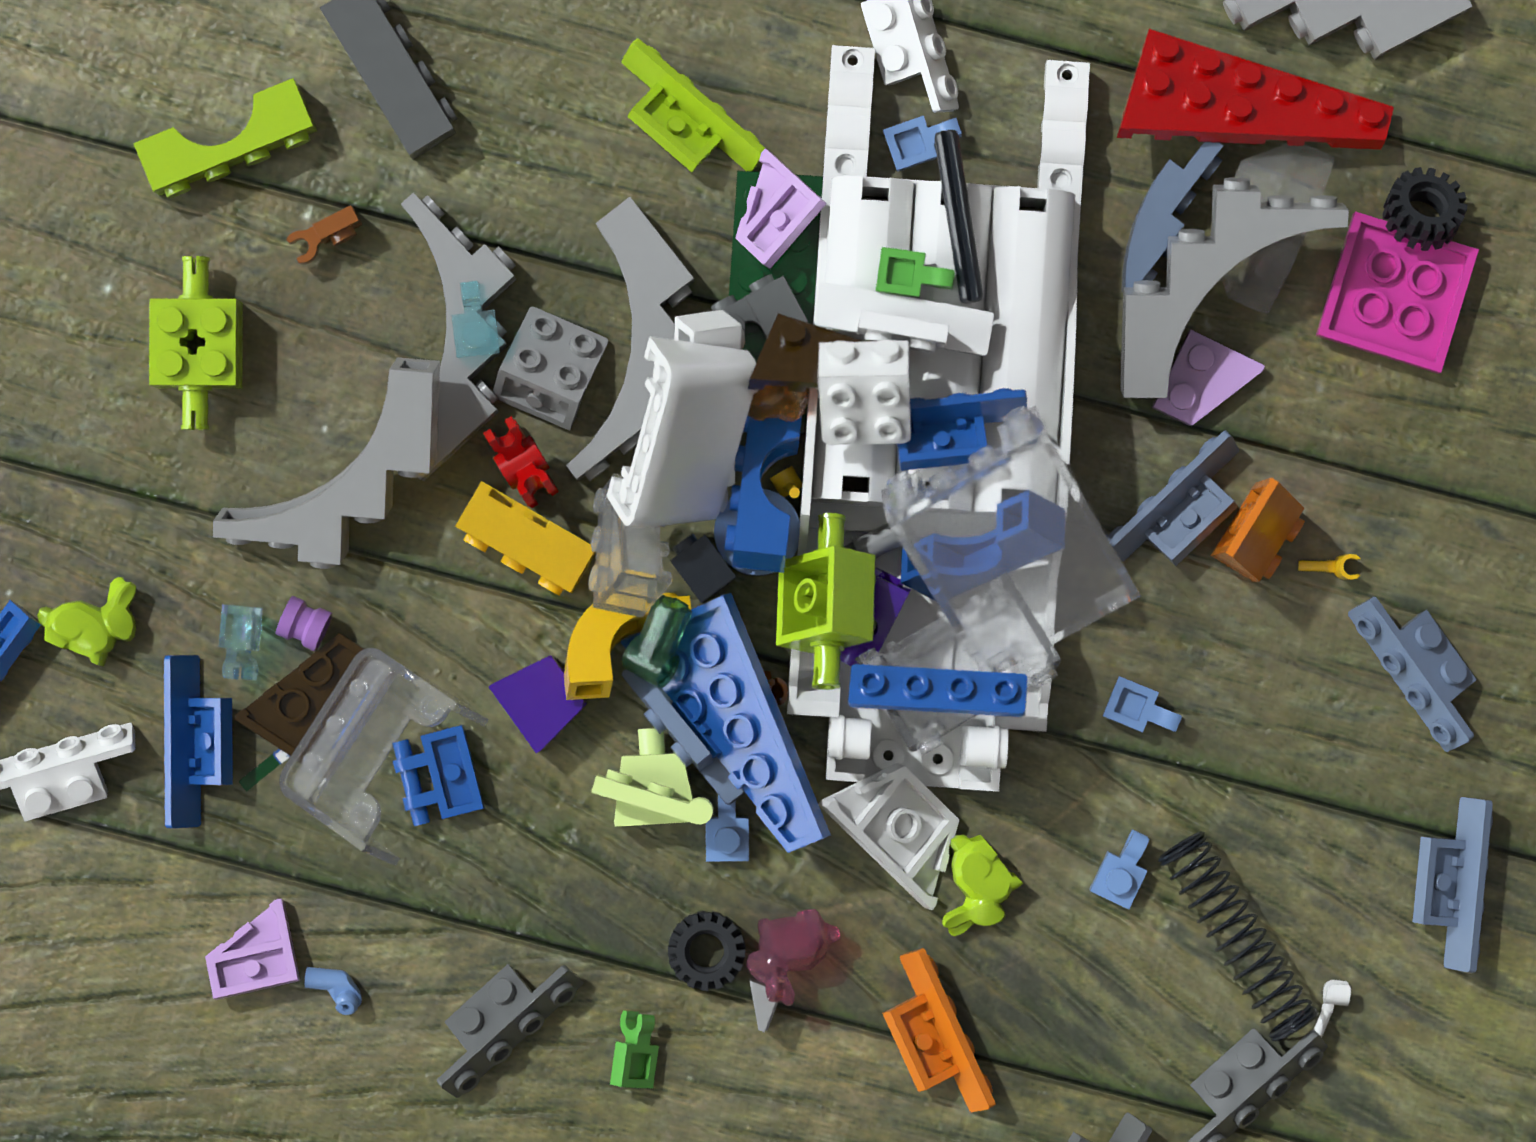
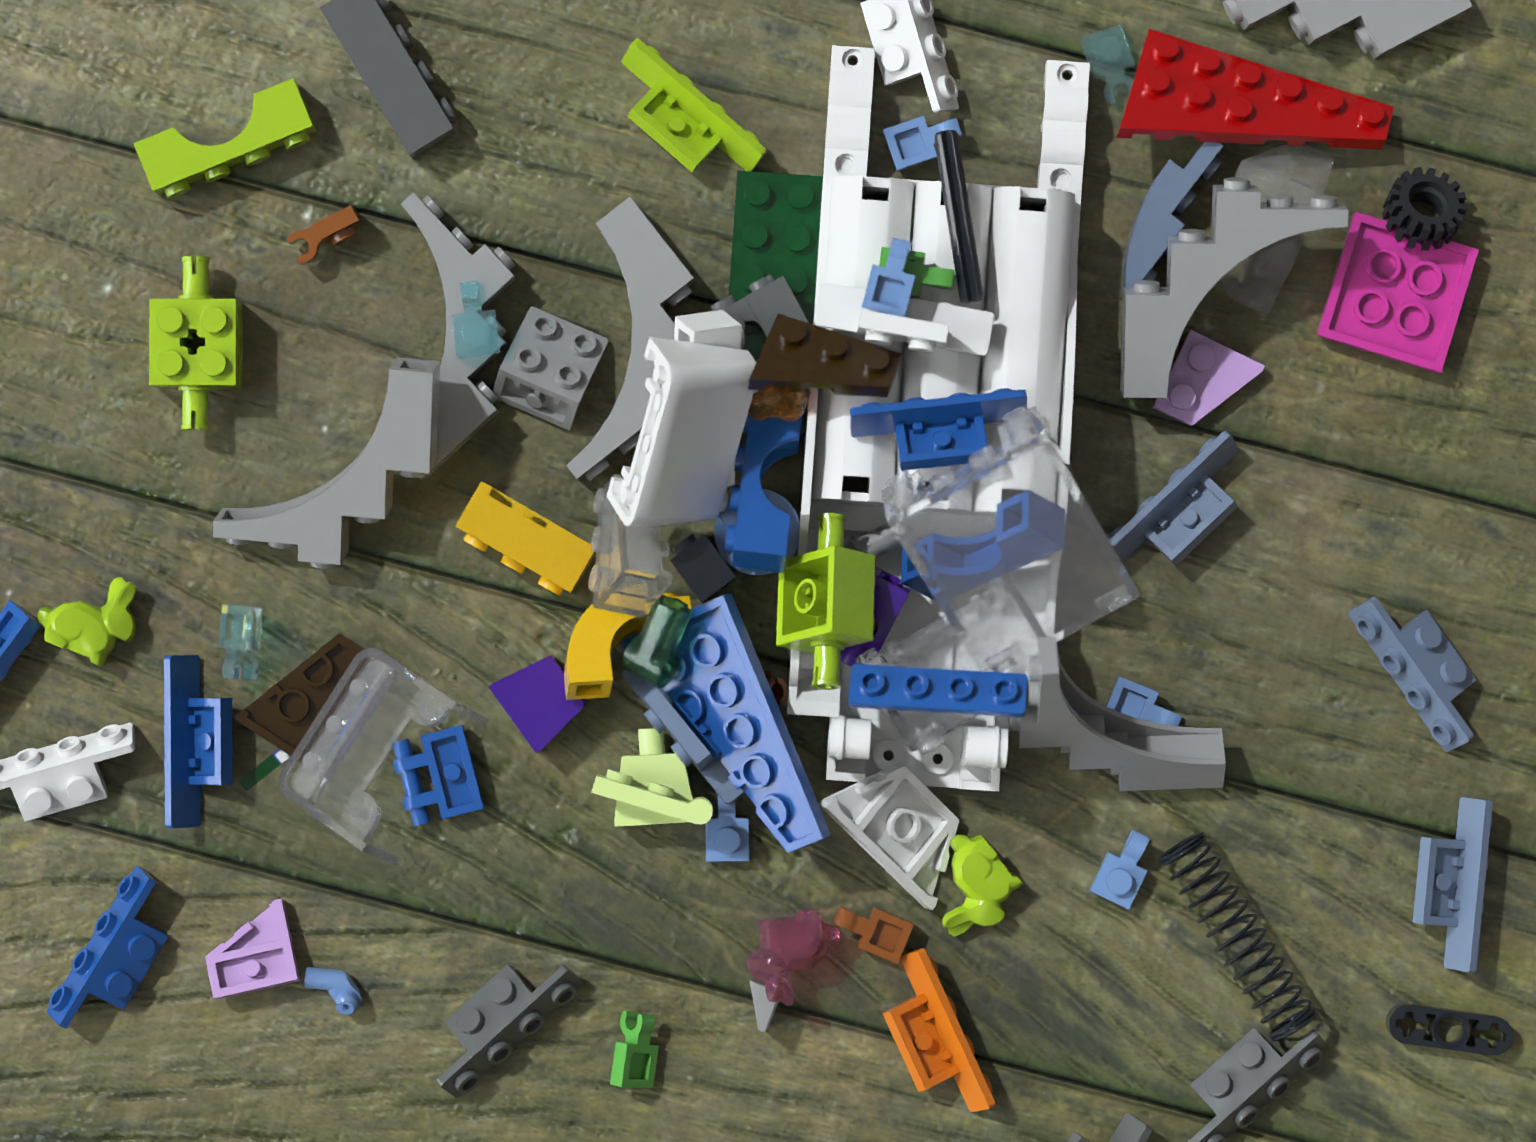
(115, 955): none -> blue bracket
(304, 623): medium lavender wheel -> none
(521, 462): red pin -> none
(706, 977): black tyre -> none
(776, 211): lavender wing -> none
(787, 483): yellow hand -> none
(864, 392): white bracket -> none
(880, 933): none -> dark orange plate
(888, 286): none -> medium blue plate
(1098, 737): none -> light grey arch
(1109, 57): none -> clear light blue plate
(1259, 530): orange slope -> none
(1330, 566): yellow hand -> none
(1336, 993): white hand -> none
(1479, 1044): none -> black beam

